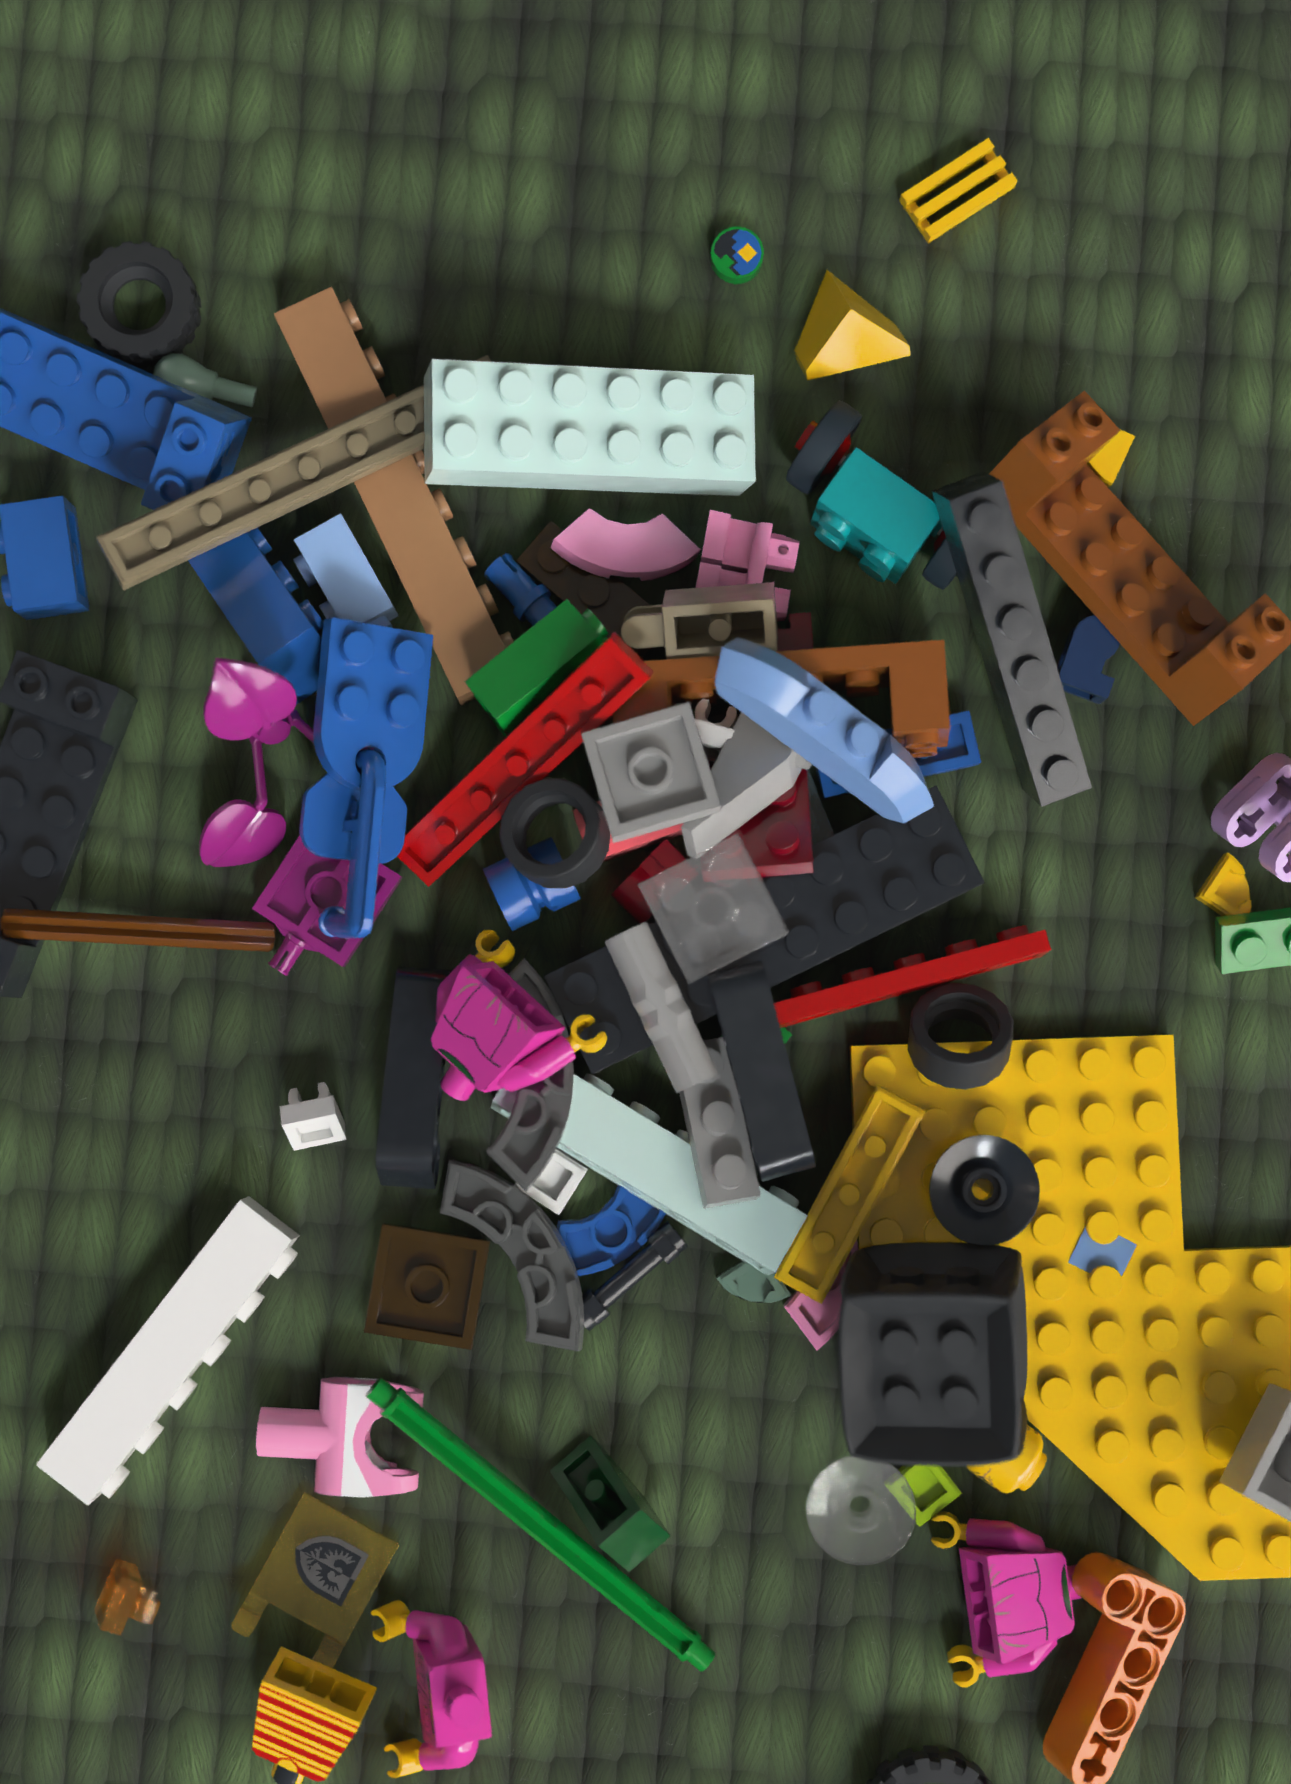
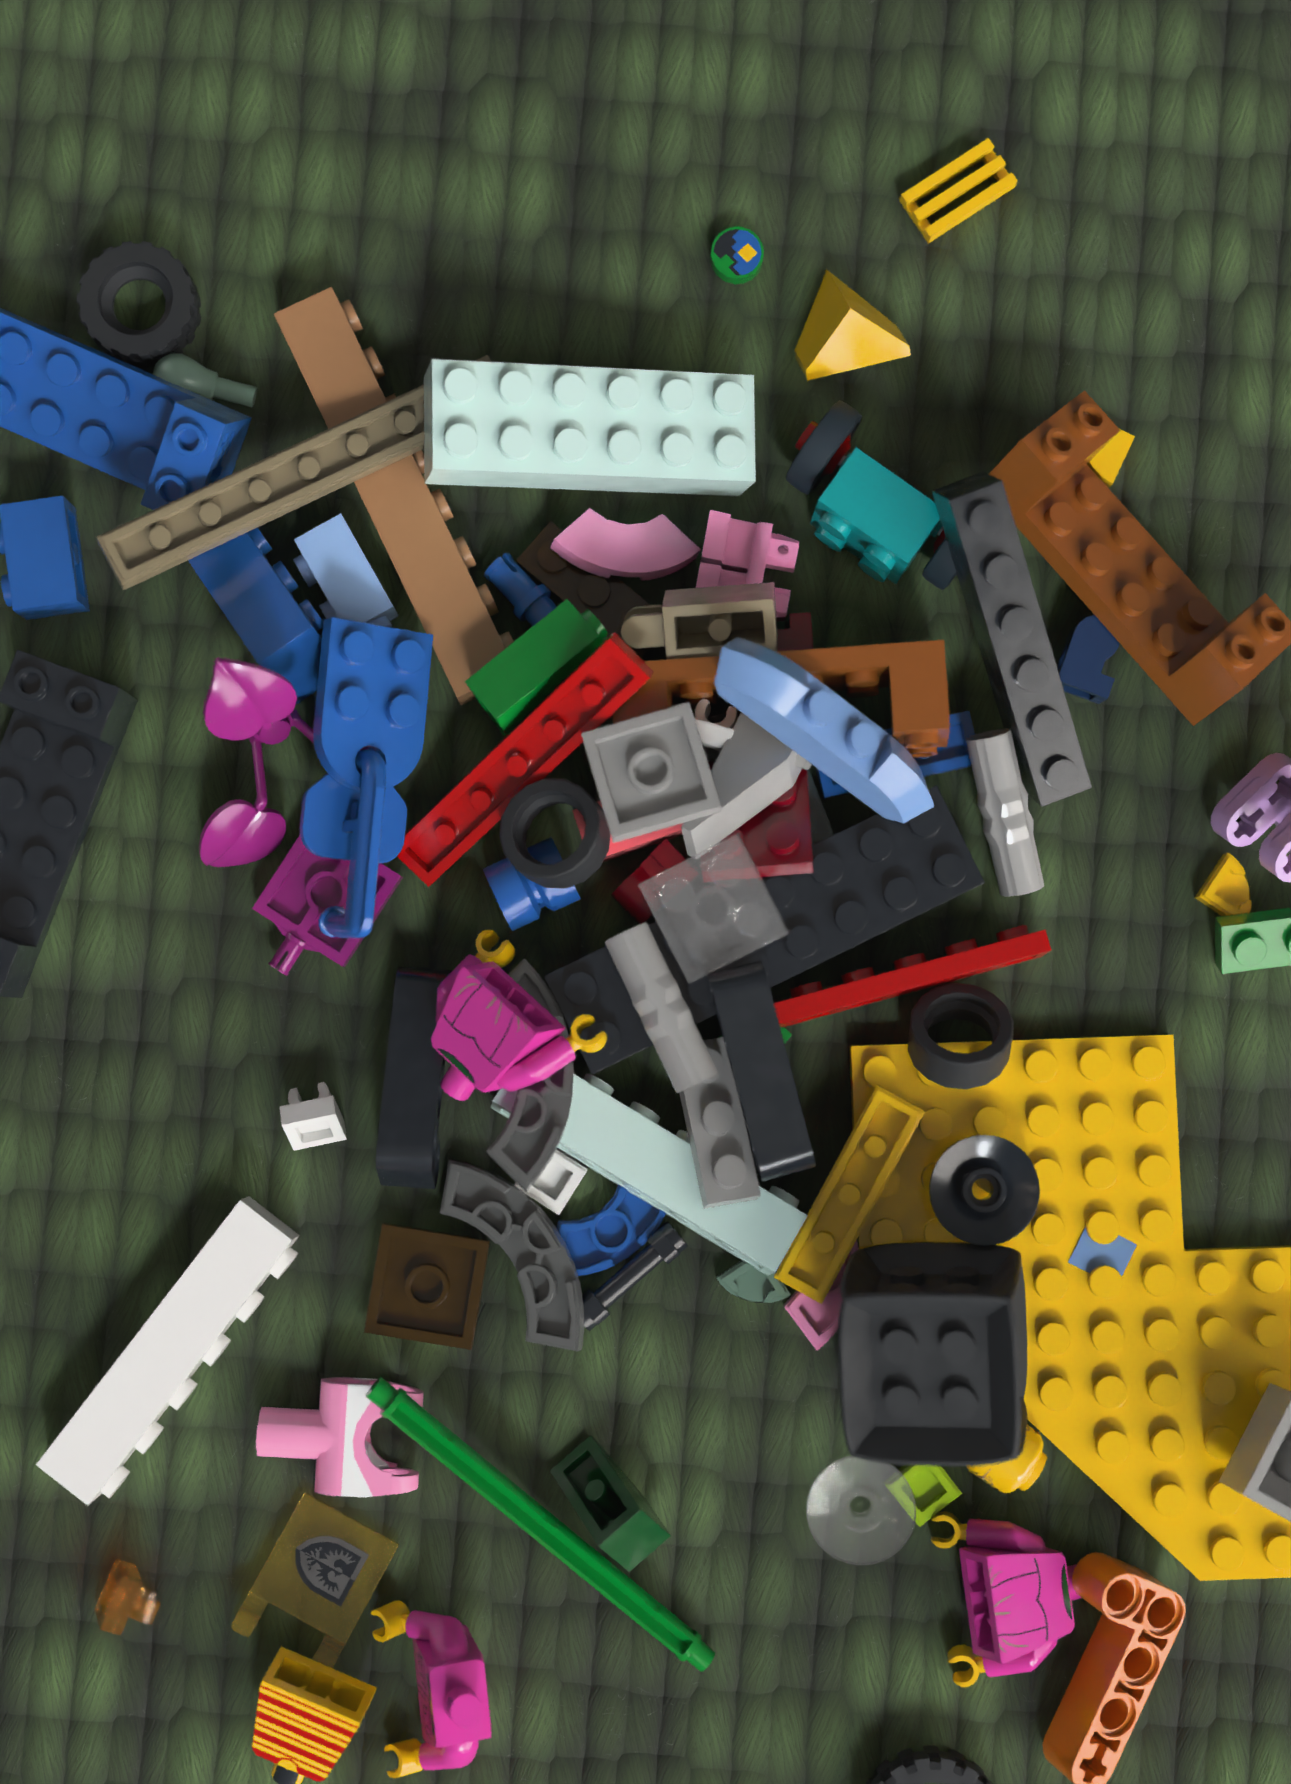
(137, 930): reddish brown axle -> none
(1005, 812): none -> light grey axle

